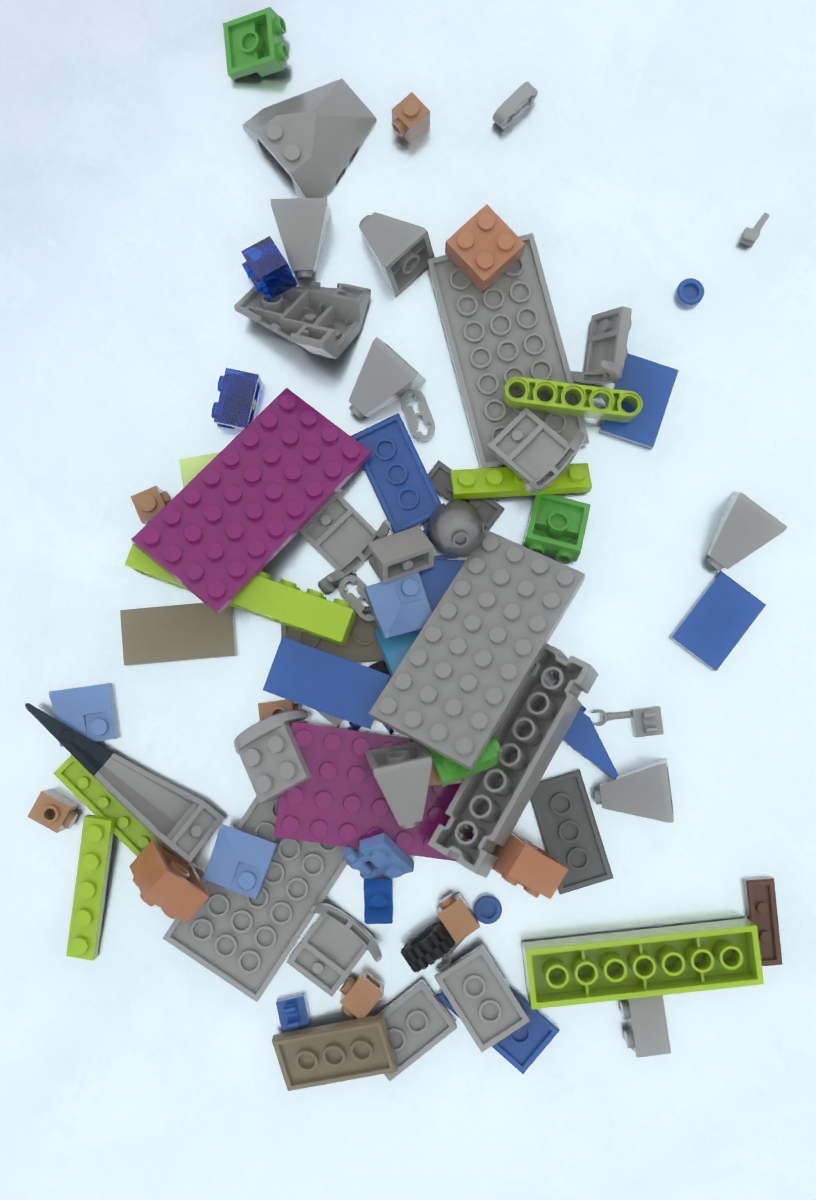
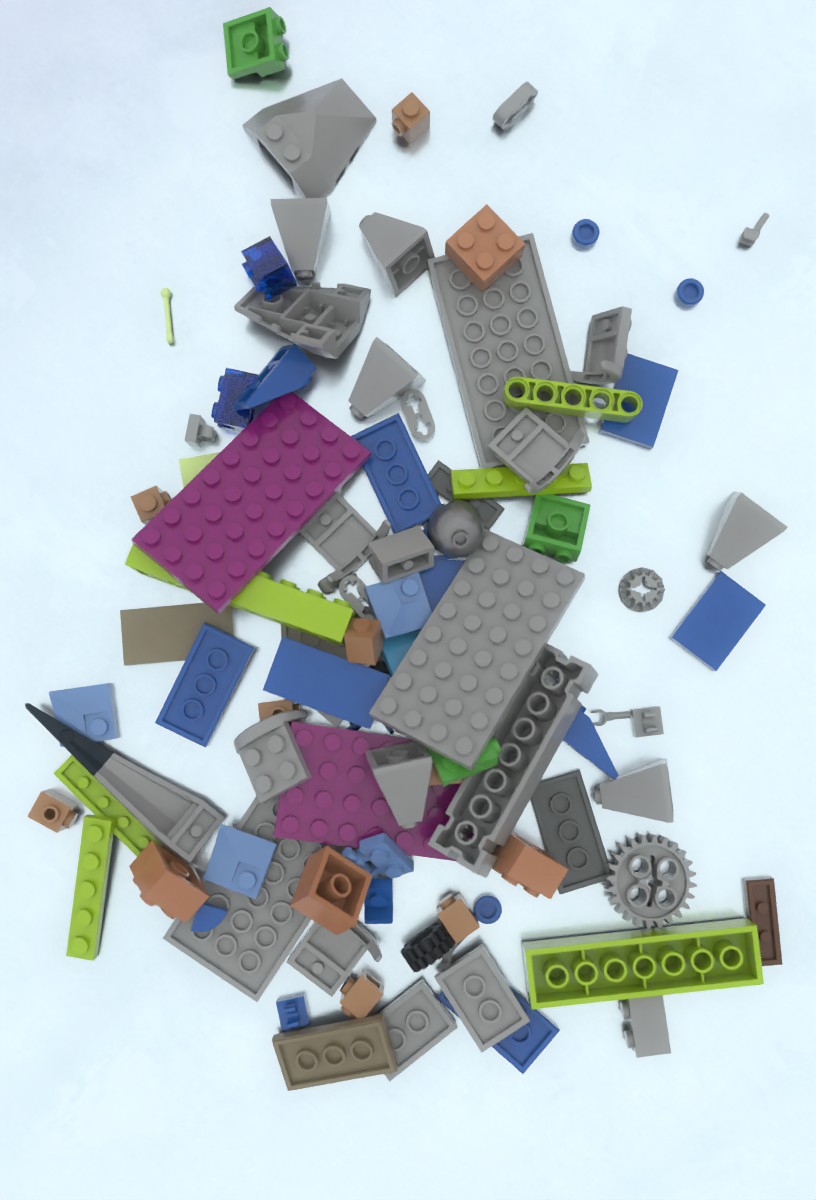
(166, 293): none -> yellowish green hinge
(197, 431): none -> light grey tile
(205, 684): none -> blue tile
(208, 917): none -> blue tile
(283, 374): none -> blue slope
(331, 890): none -> nougat brick
(363, 641): none -> medium nougat brick
(585, 233): none -> blue tile
(632, 598): none -> light grey gear
(675, 881): none -> light grey gear

